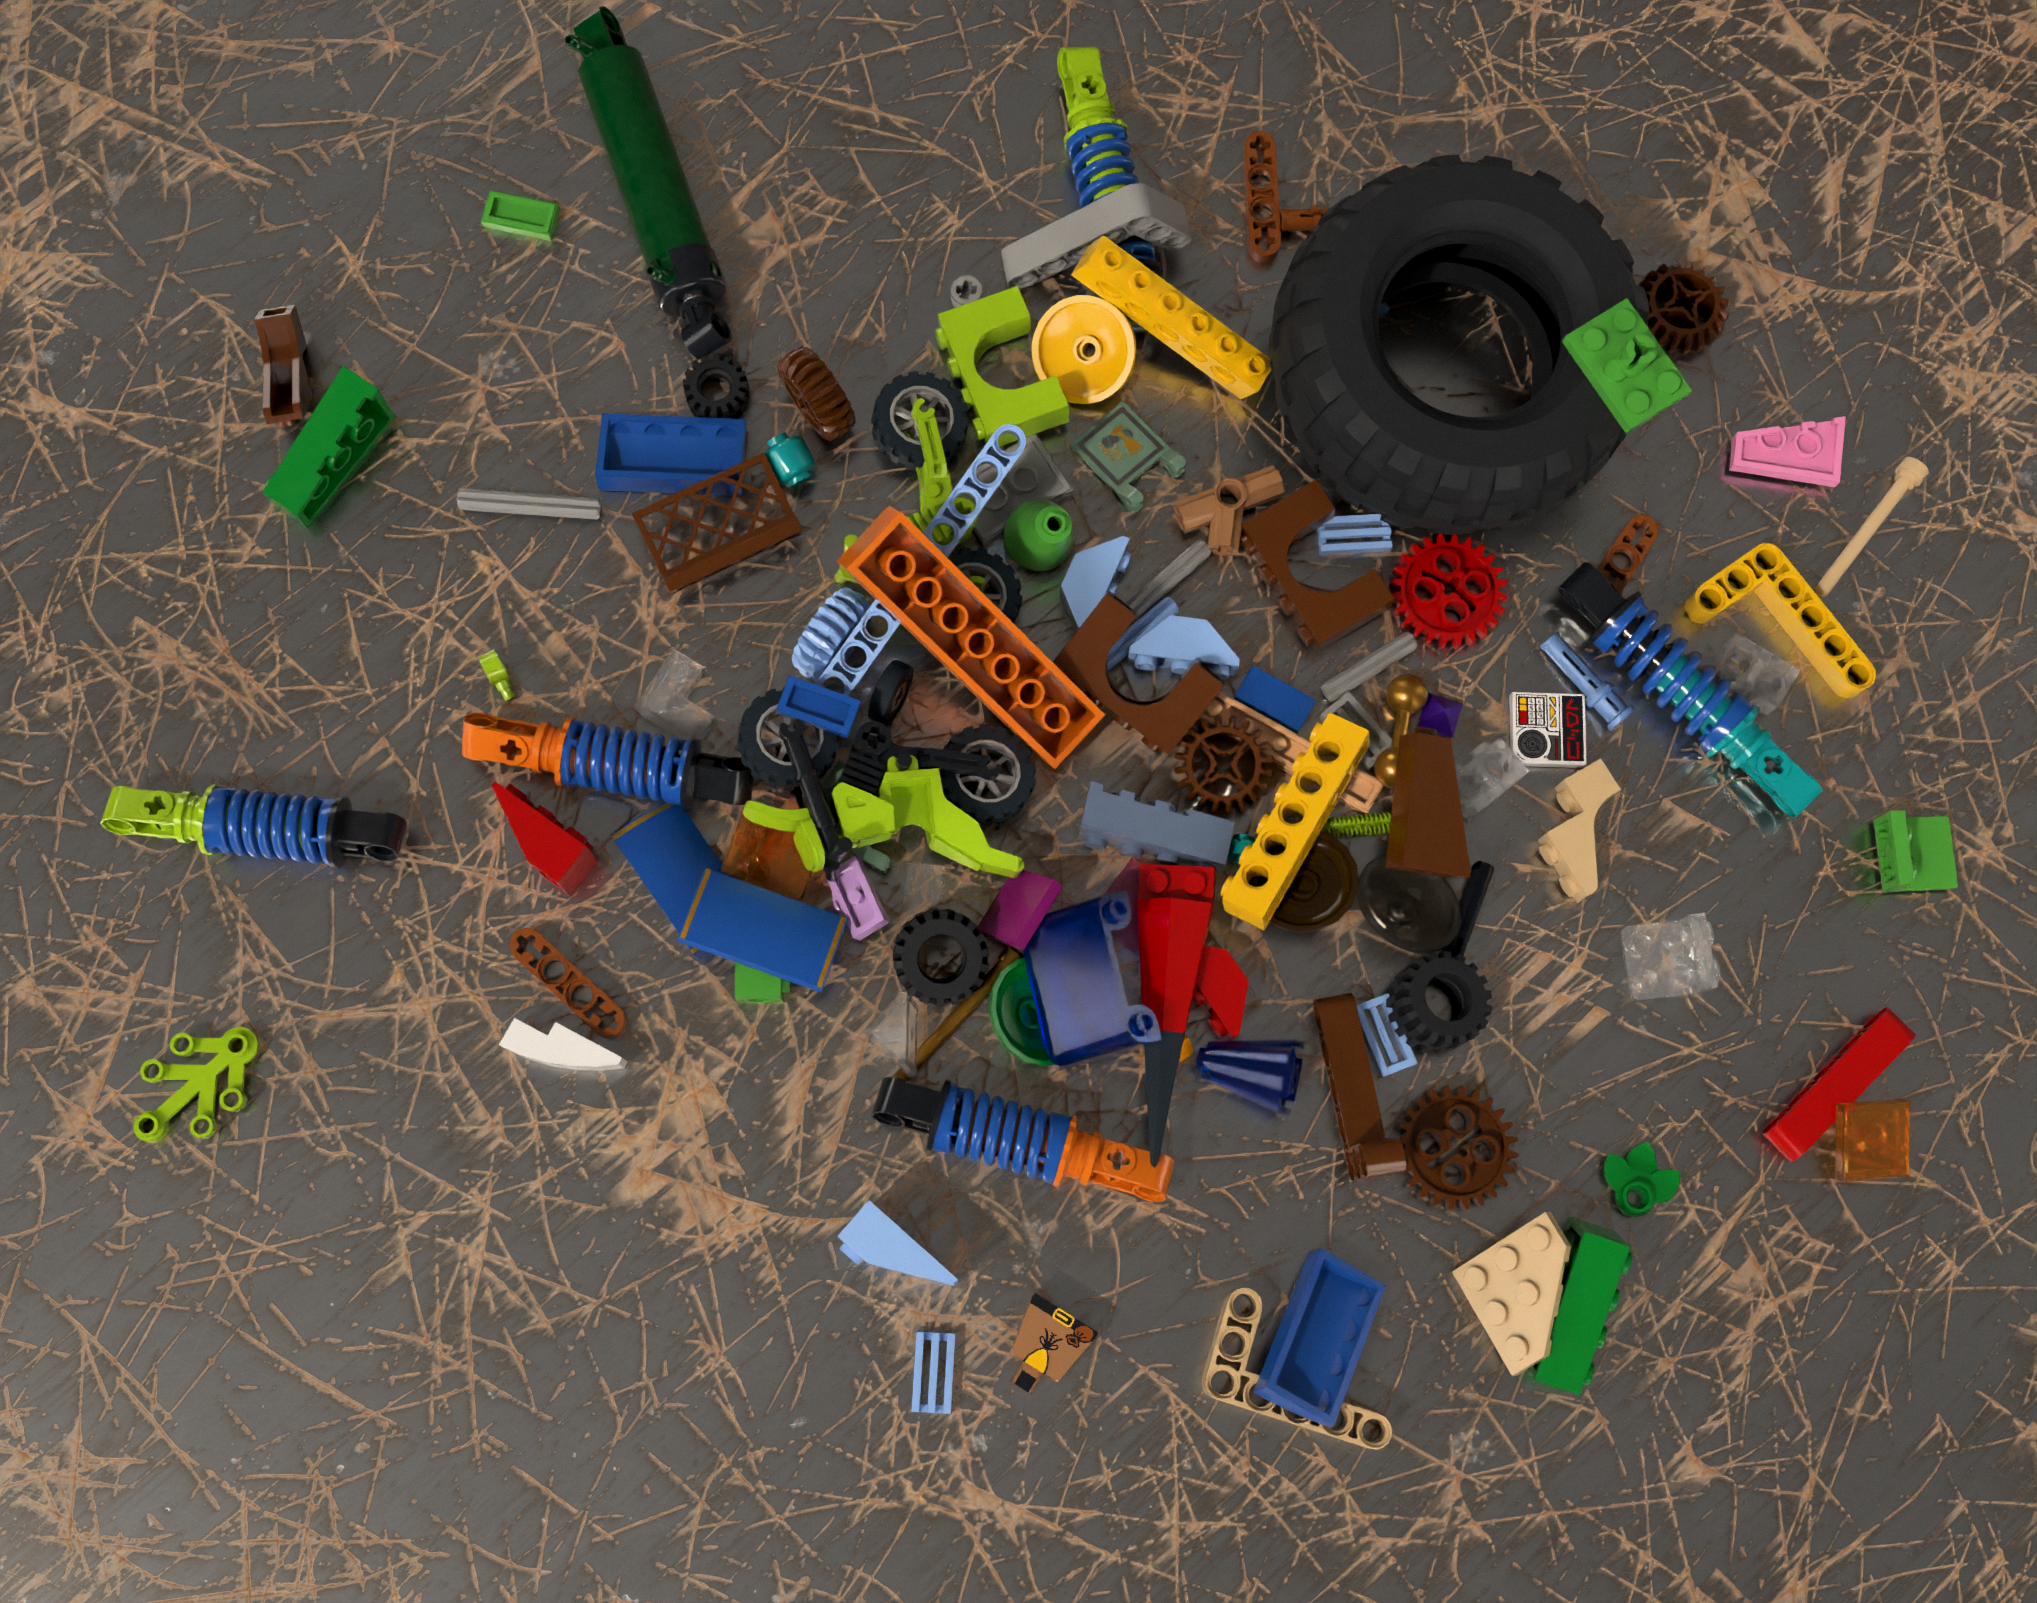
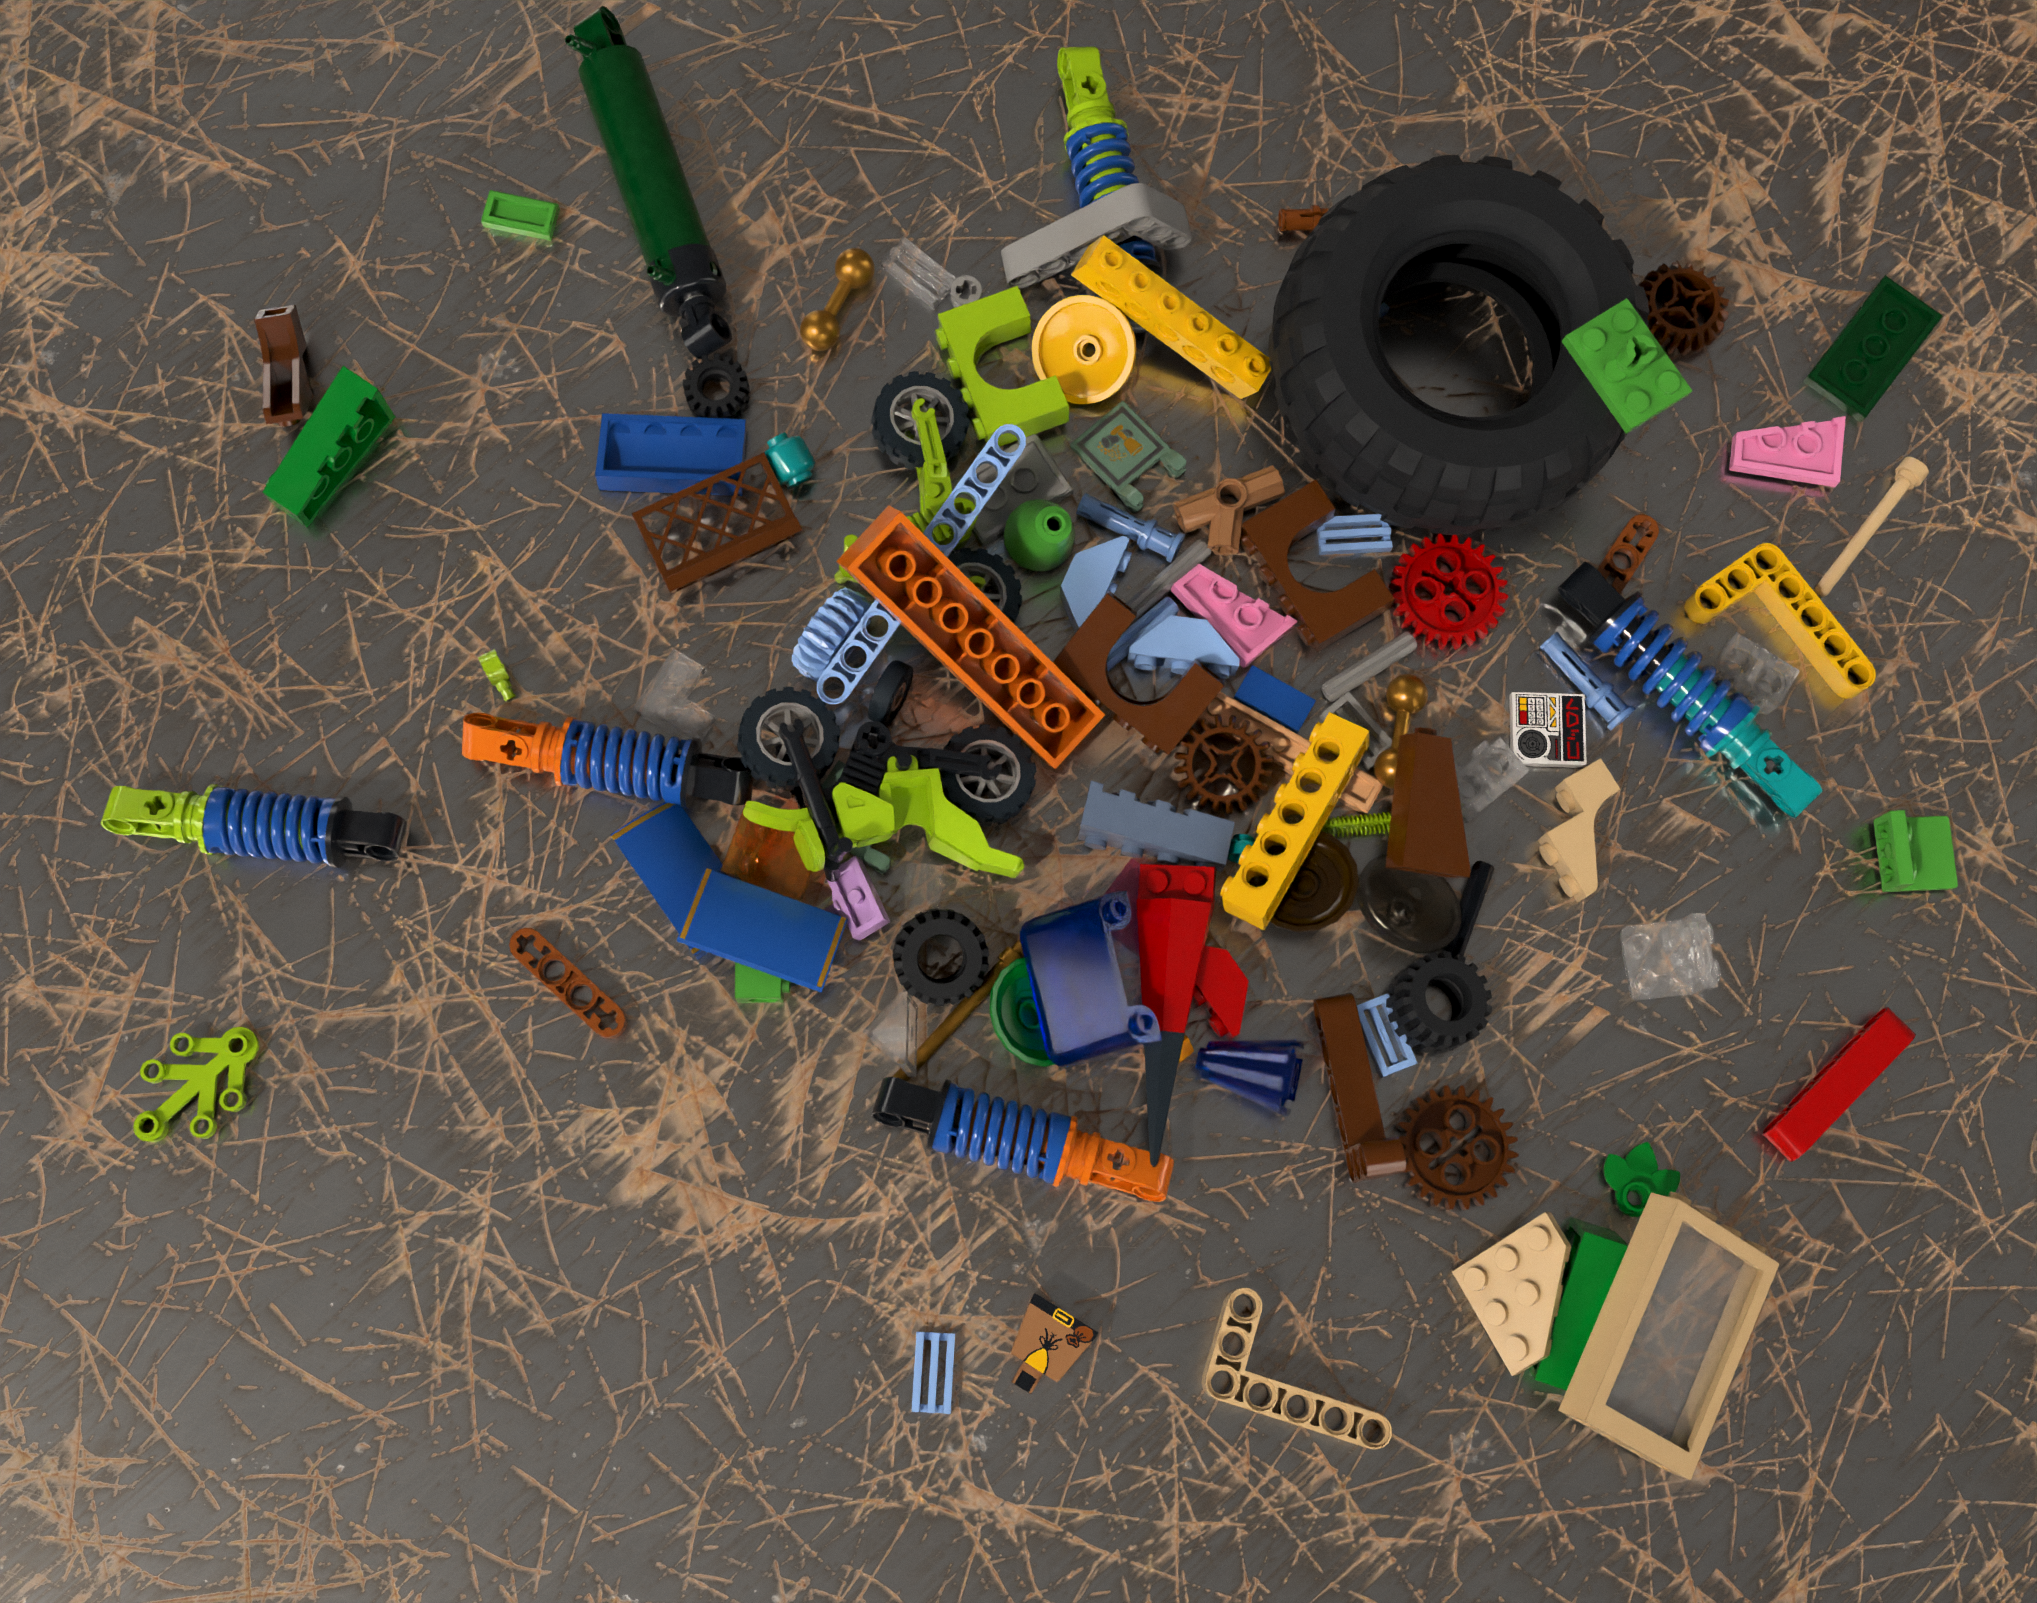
(529, 504): light grey axle -> none
(555, 853): red slope -> none
(559, 1048): white slope -> none
(816, 393): reddish brown gear -> none
(818, 706): blue tile -> none
(820, 327): none -> pearl gold piece
(884, 1244): light blue slope -> none
(897, 253): none -> clear tile
(1019, 909): magenta tile -> none
(1145, 533): none -> medium blue pin
(1239, 619): none -> bright pink wing
(1261, 197): dark orange beam -> none
(1320, 1338): blue slope -> none
(1440, 714): dark purple slope -> none
(1670, 1334): none -> window
(1872, 348): none -> dark green tile
(1872, 1140): clear orange tile -> none

